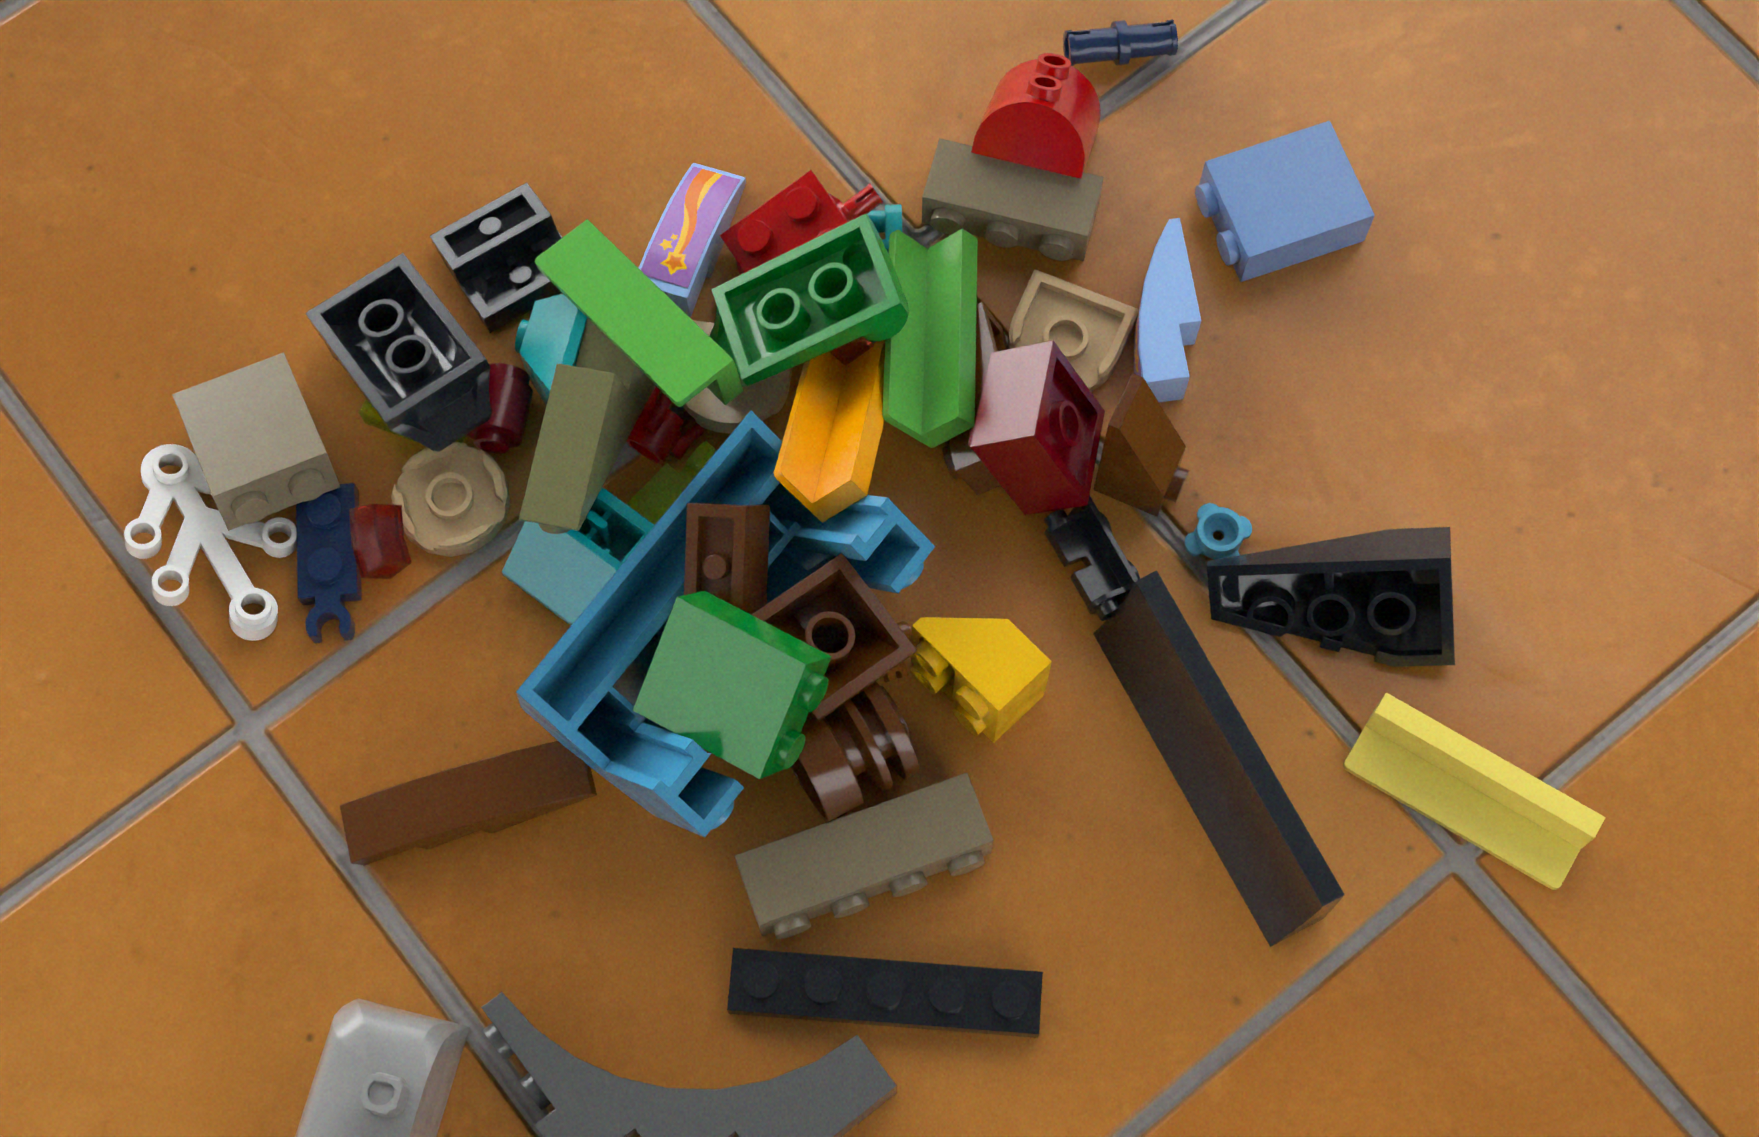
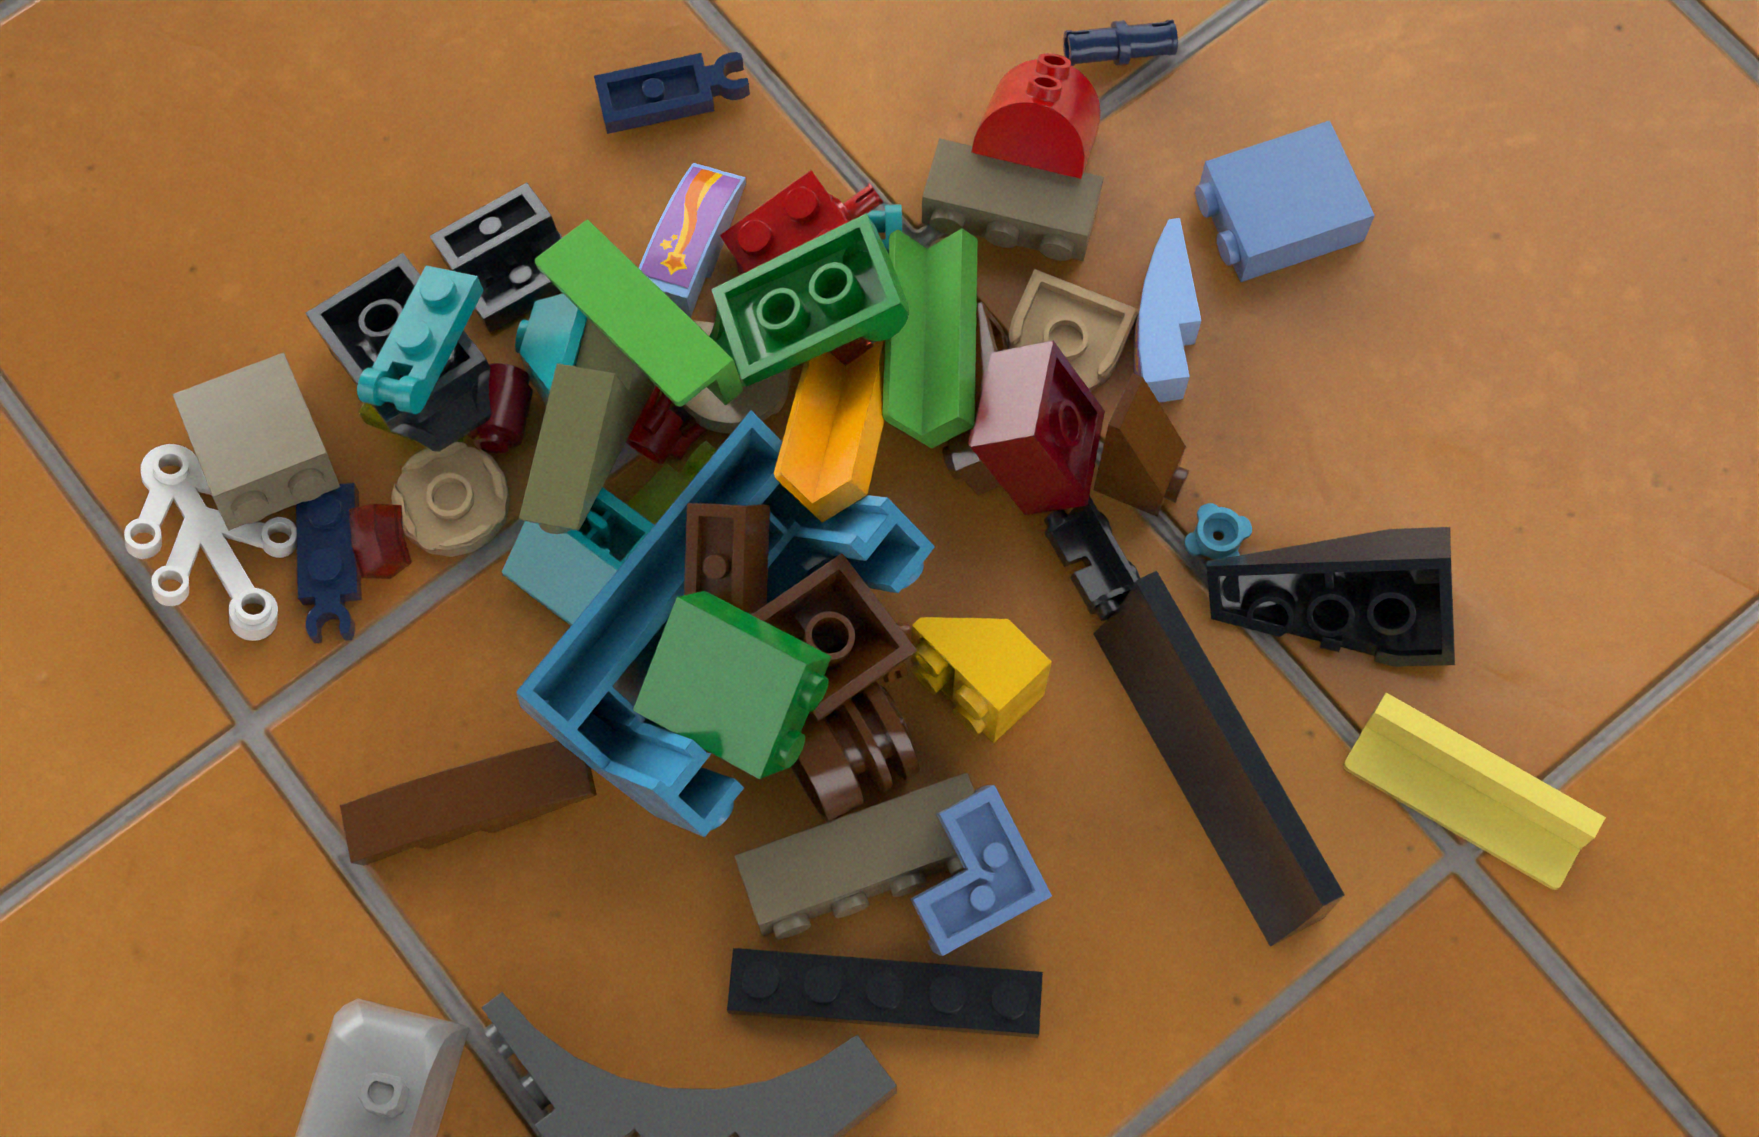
(421, 340): none -> teal plate
(667, 90): none -> dark blue plate
(997, 876): none -> medium blue panel

